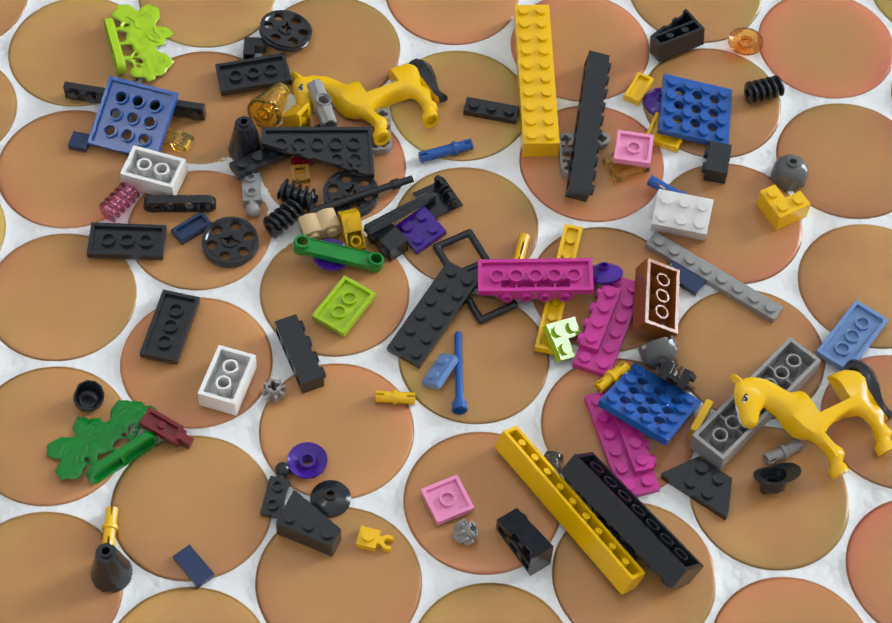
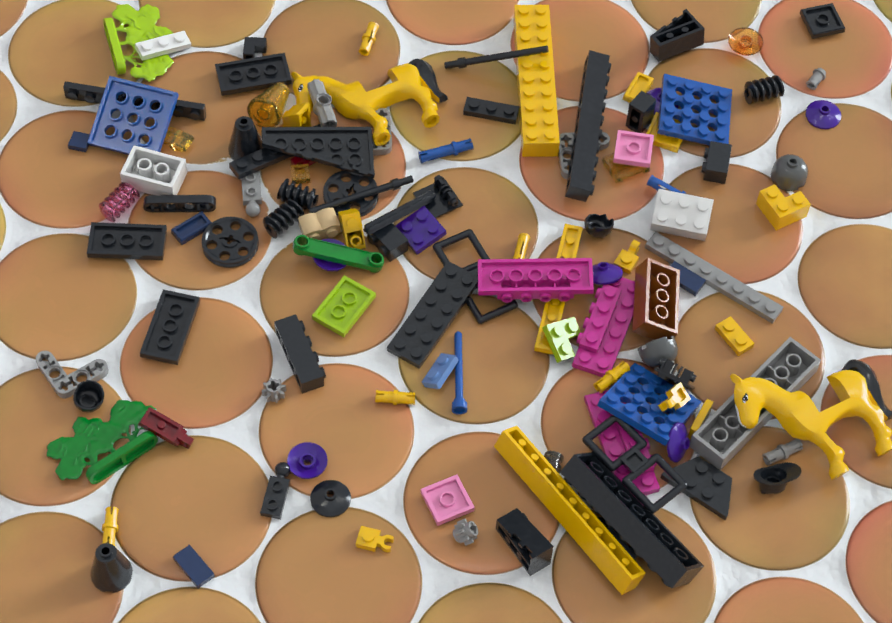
(64, 379): none -> light grey beam
(163, 45): none -> white plate
(227, 380): white brick -> none
(292, 30): black wedge -> none
(308, 526): black wedge -> none
(368, 38): none -> yellow pin
(463, 62): none -> black bar
(598, 225): none -> black hair
(627, 259): none -> yellow plate
(635, 463): none -> black bar
(640, 112): none -> black brick
(676, 396): none -> yellow plate
(678, 442): none -> dark purple dish
(734, 336): none -> yellow plate
(818, 75): none -> light grey pin
(822, 20): none -> black plate
(823, 114): none -> dark purple dish
(852, 335): medium blue plate -> none

